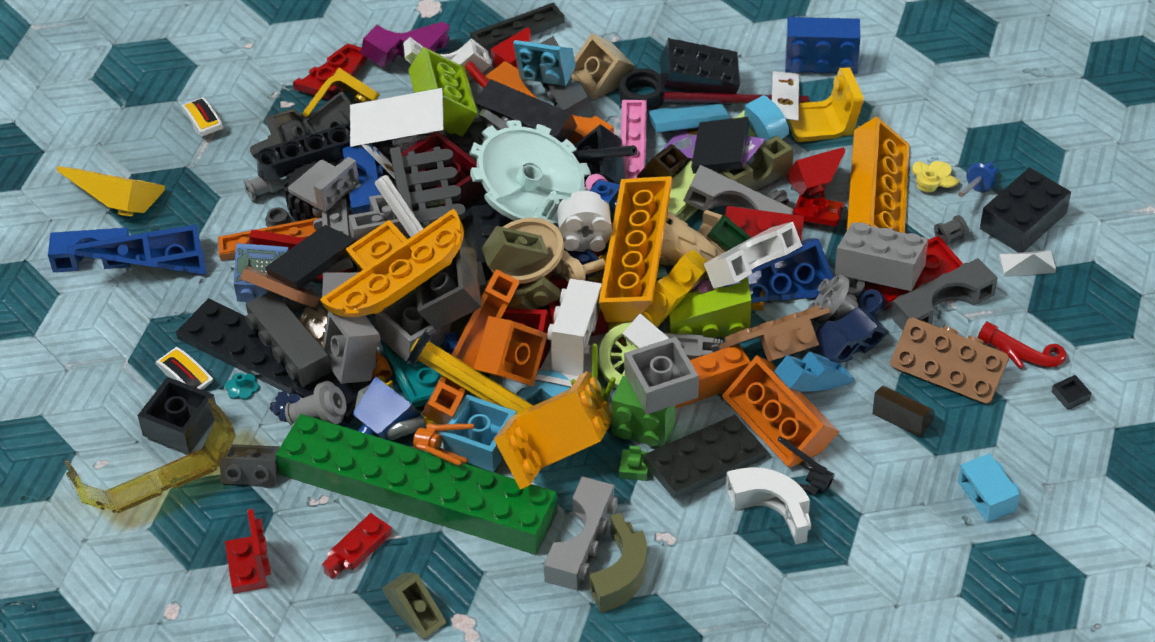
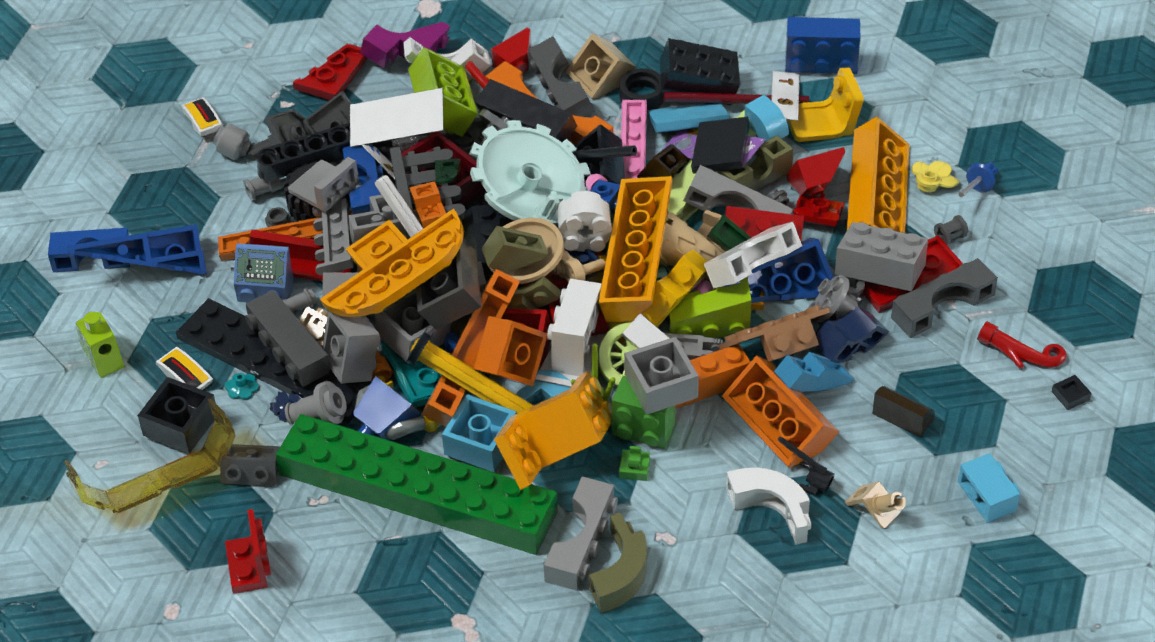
(92, 334): none -> lime torso
(115, 191): yellow wedge -> none
(232, 142): none -> light grey head
(270, 283): nougat tile -> none
(310, 257): black tile -> none
(348, 83): yellow piece -> none
(356, 545): red hinge -> none
(414, 604): olive slope -> none
(427, 203): none -> orange slope
(431, 442): orange plant -> none
(446, 170): none -> clear green tile
(536, 20): pearl dark grey plate -> none
(544, 62): medium azure slope -> none
(704, 456): pearl dark grey plate -> none
(872, 302): dark blue tile -> none
(879, 503): none -> tan bracket
(949, 360): medium nougat bracket -> none
(1025, 210): black brick -> none
(1027, 263): white slope -> none

